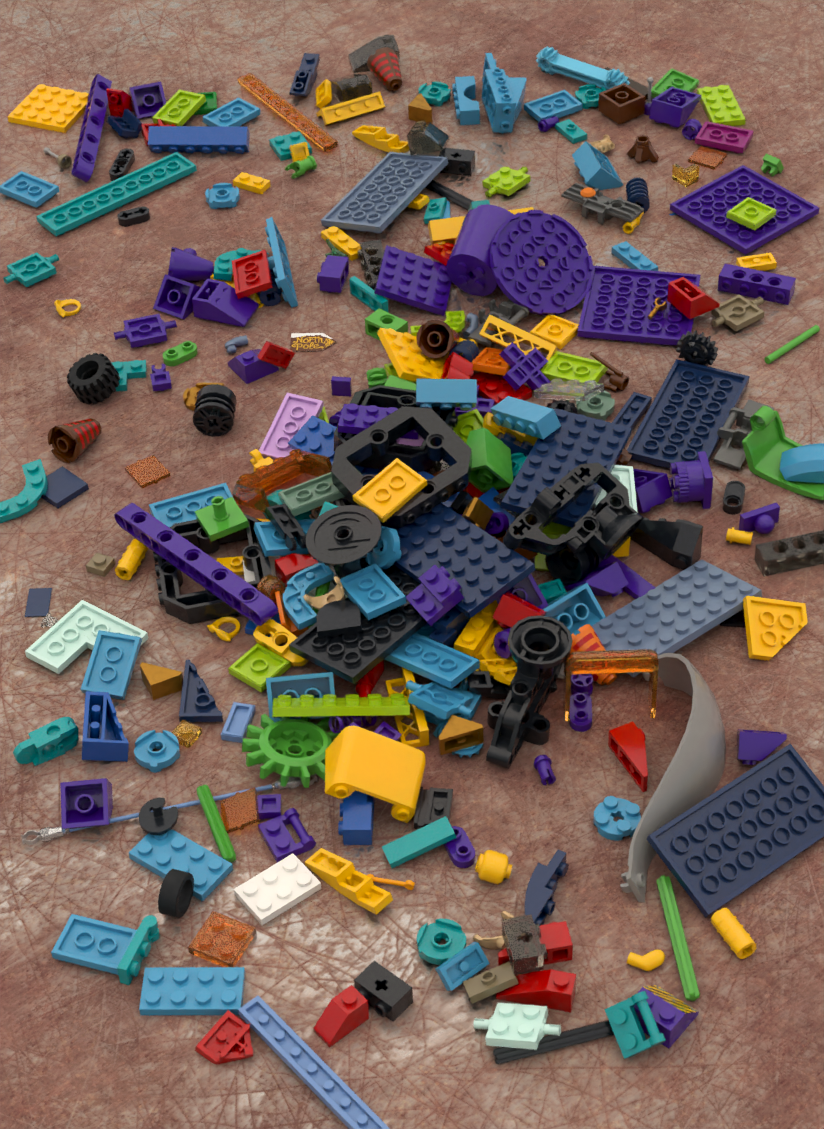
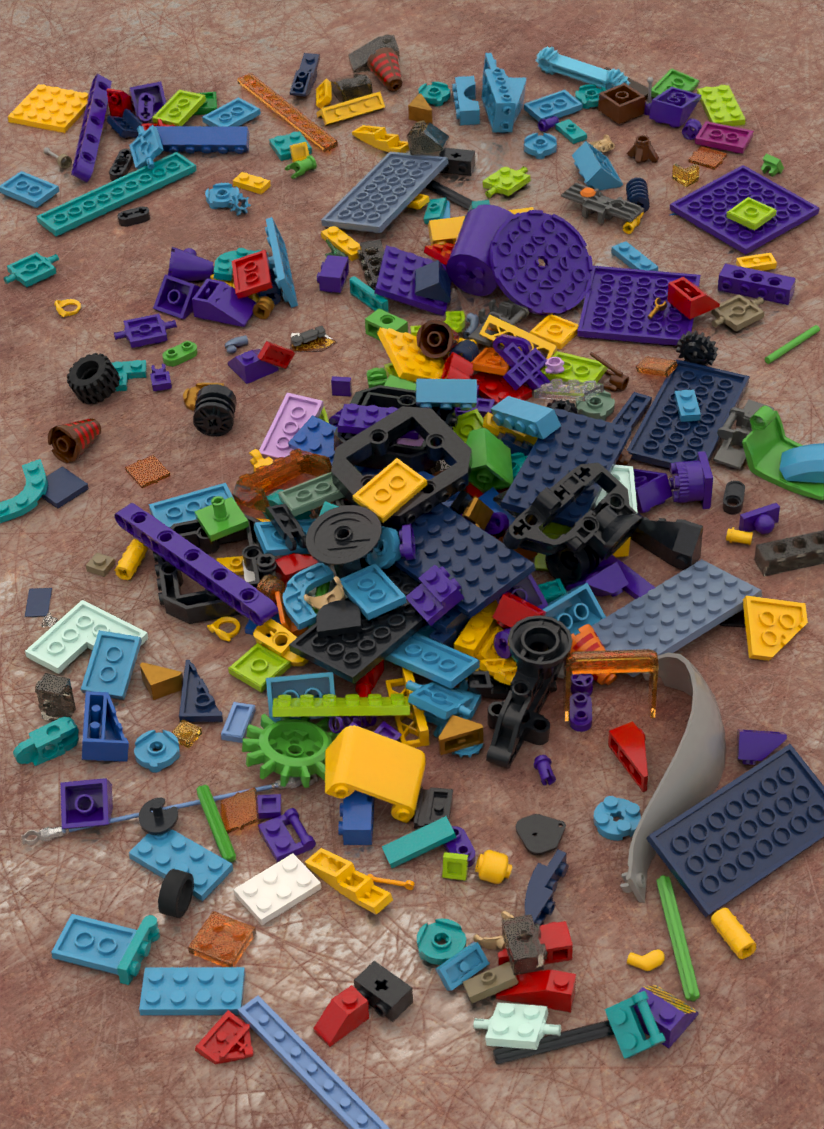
(55, 697): none -> clear smoke brick
(146, 147): none -> dark azure plate
(149, 108): none -> dark purple beam
(243, 206): none -> dark azure gear
(263, 307): none -> pearl gold wheel
(266, 563): none -> black bush
(308, 336): none -> dark grey axle
(407, 537): none -> dark purple plate
(433, 282): none -> dark blue slope
(455, 866): none -> lime plate
(507, 340): none -> dark purple plate
(540, 145): none -> dark azure plate
(547, 833): none -> black piece
(554, 365): none -> lavender plate
(656, 366): none -> clear orange tile
(687, 405): none -> dark azure plate

